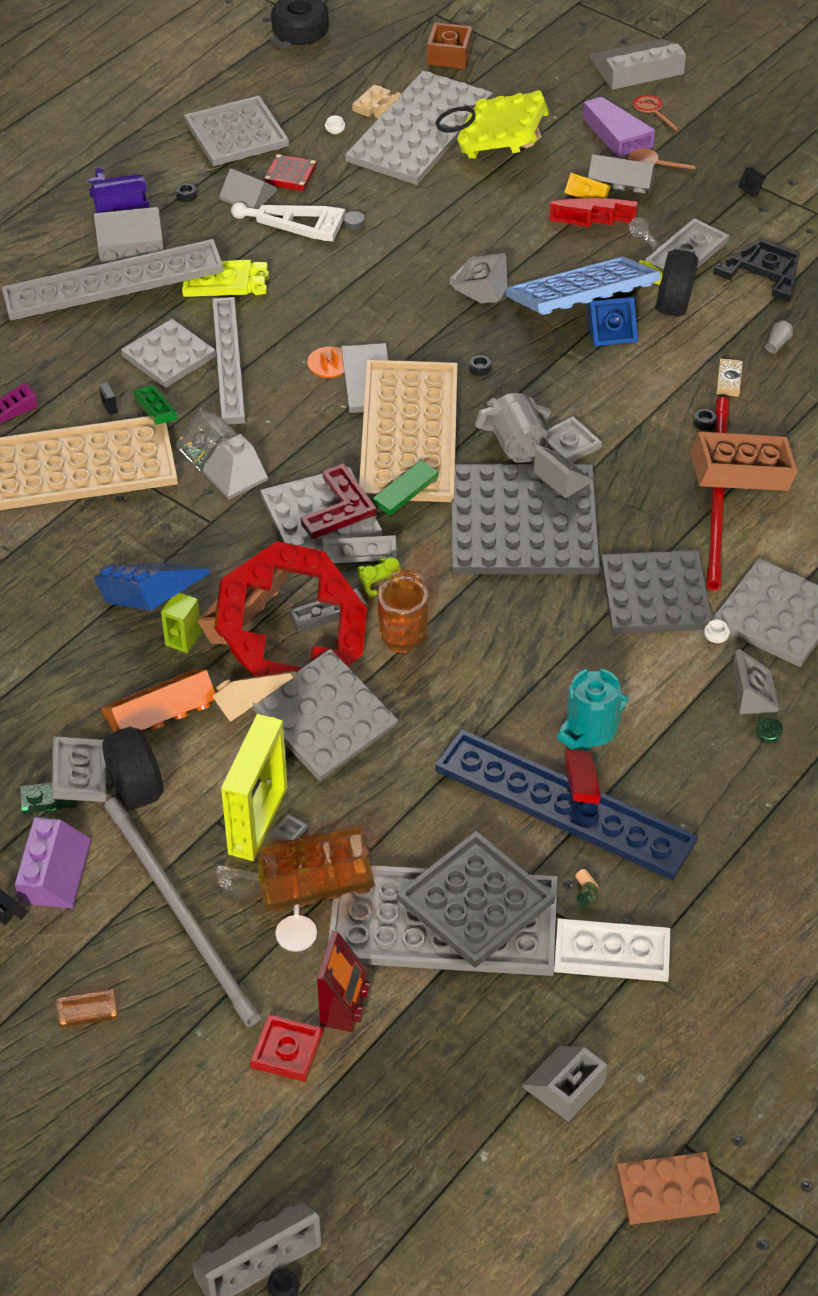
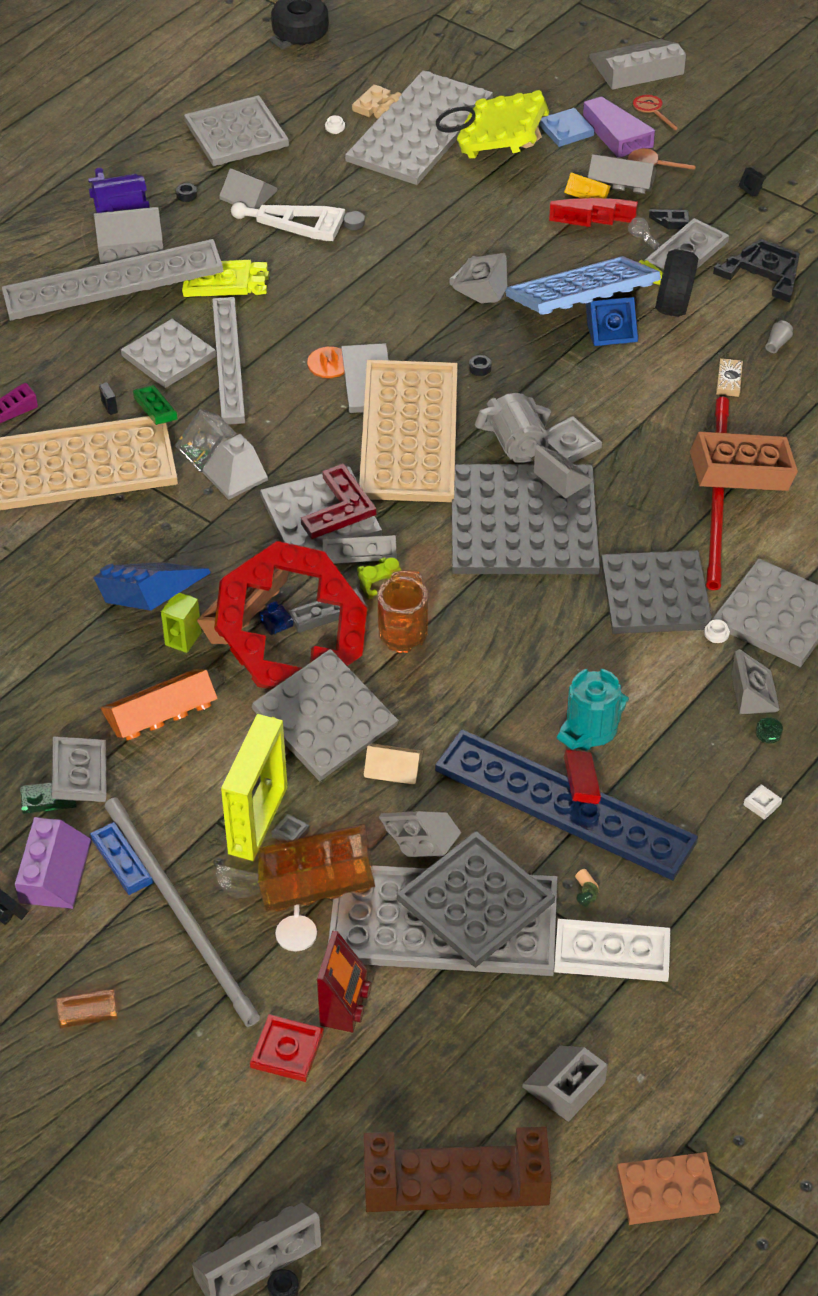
(121, 858): none -> blue tile
(132, 767): black tyre -> none
(239, 695): tan slope -> none
(276, 618): none -> clear blue tile
(290, 172): tile -> none
(392, 763): none -> tan panel
(405, 487): tile -> none
(421, 832): none -> light grey slope
(449, 45): dark orange brick -> none
(457, 1175): none -> reddish brown plate
(566, 127): none -> medium blue plate
(670, 218): none -> black tile
(704, 419): black tile -> none
(762, 801): none -> white tile

